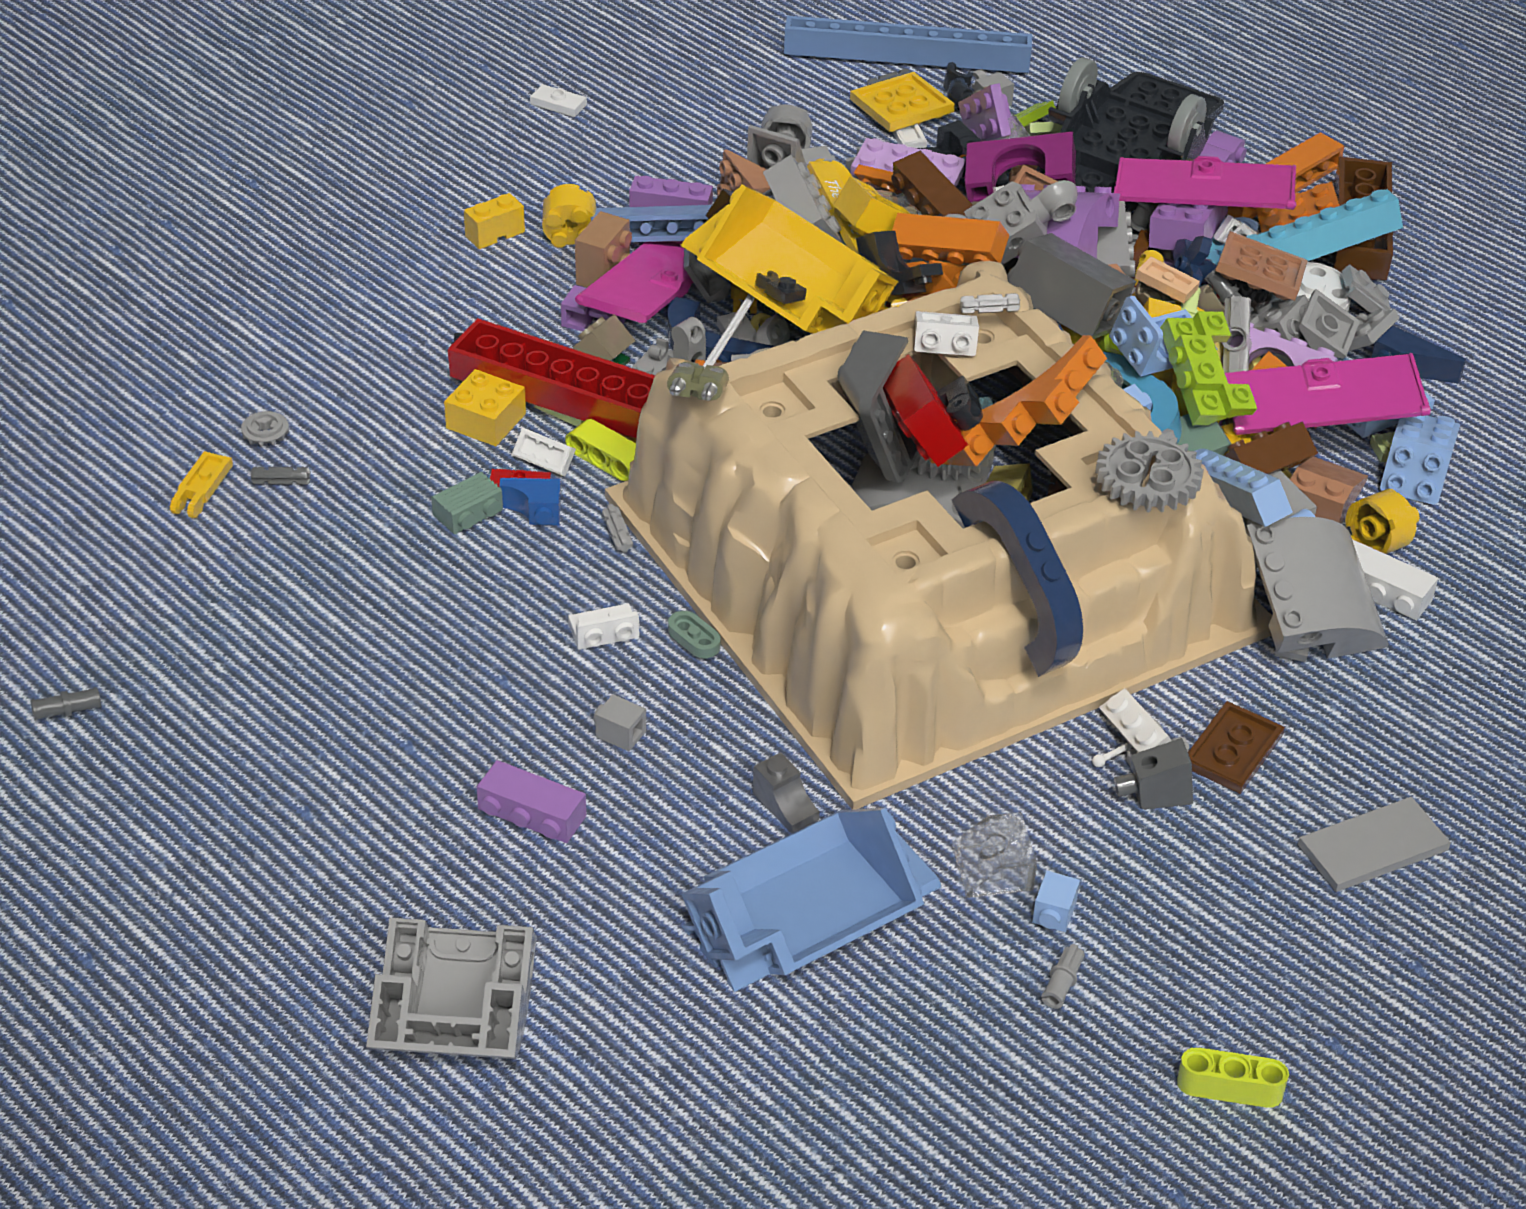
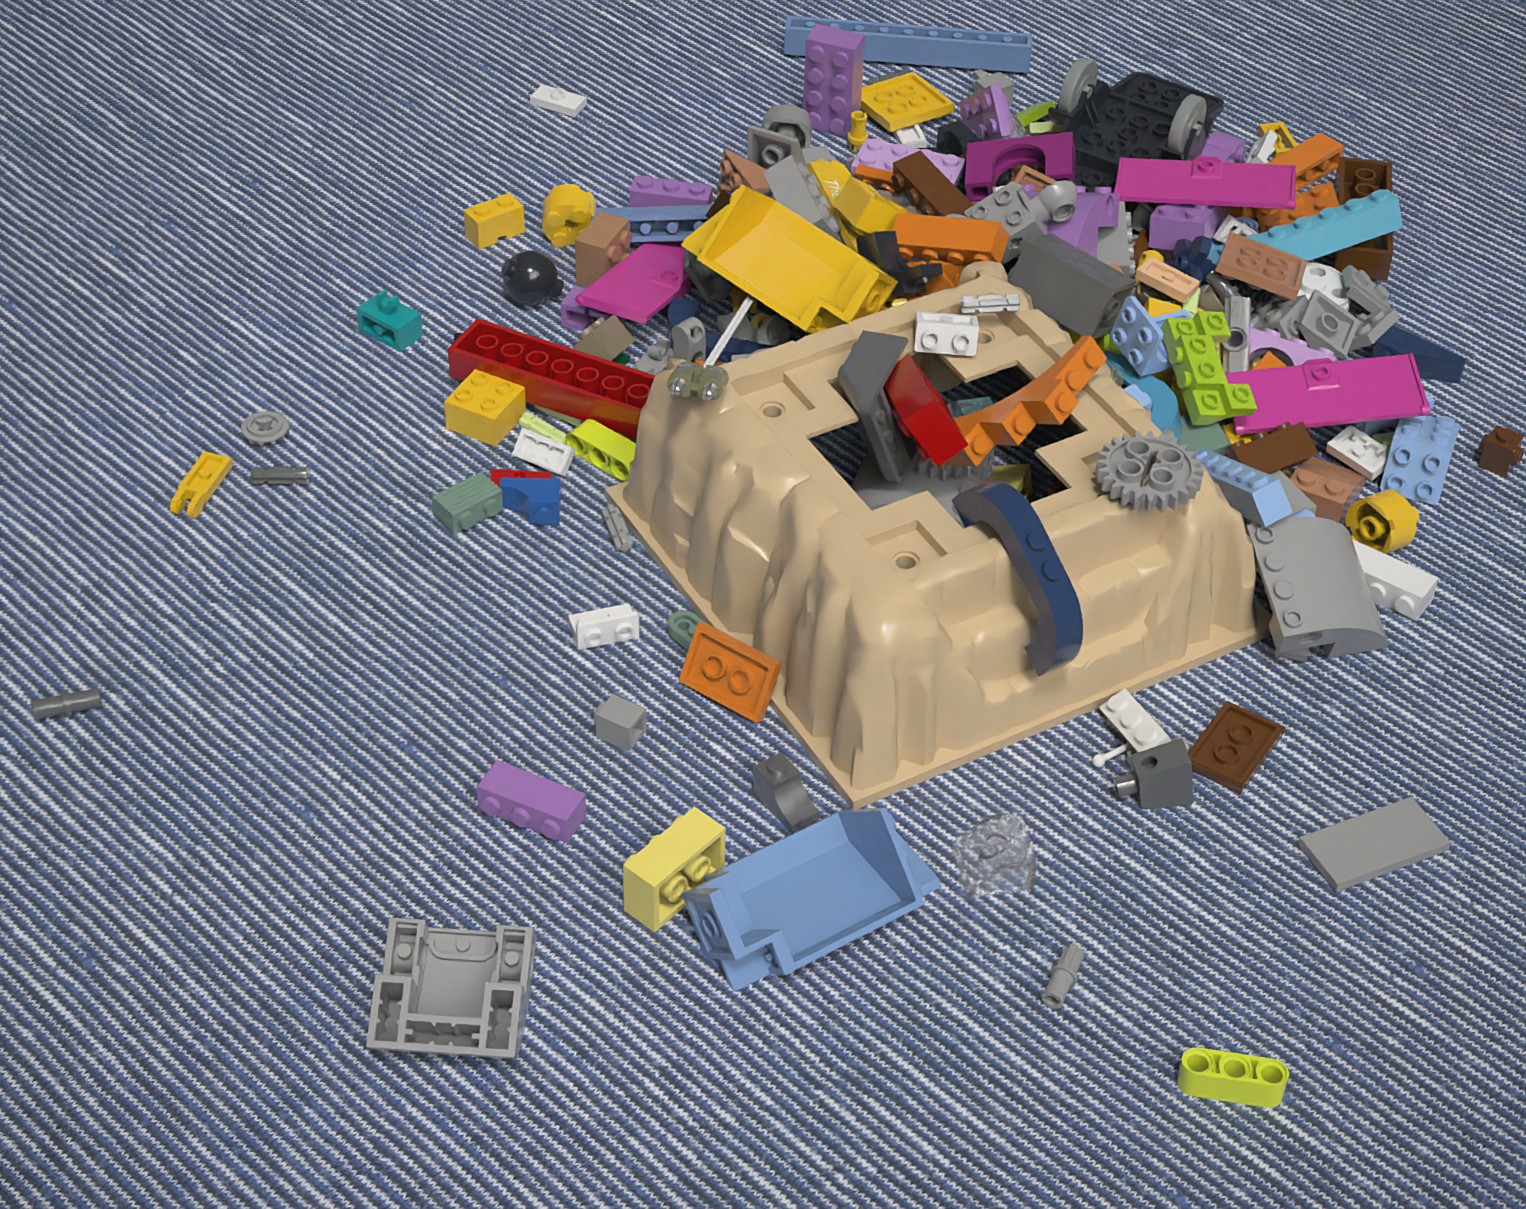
(389, 321): none -> teal brick
(531, 278): none -> black brick
(539, 426): none -> yellowish green axle
(671, 867): none -> light yellow brick
(730, 672): none -> orange plate
(782, 289): black plate -> none
(833, 78): none -> medium lavender brick
(858, 130): none -> yellow pin
(957, 84): black piece -> none
(961, 403): black leg -> none
(1056, 901): light blue brick -> none
(1262, 149): none -> white plate
(1283, 134): none -> yellow tile
(1359, 452): none -> white bracket
(1501, 451): none -> reddish brown brick

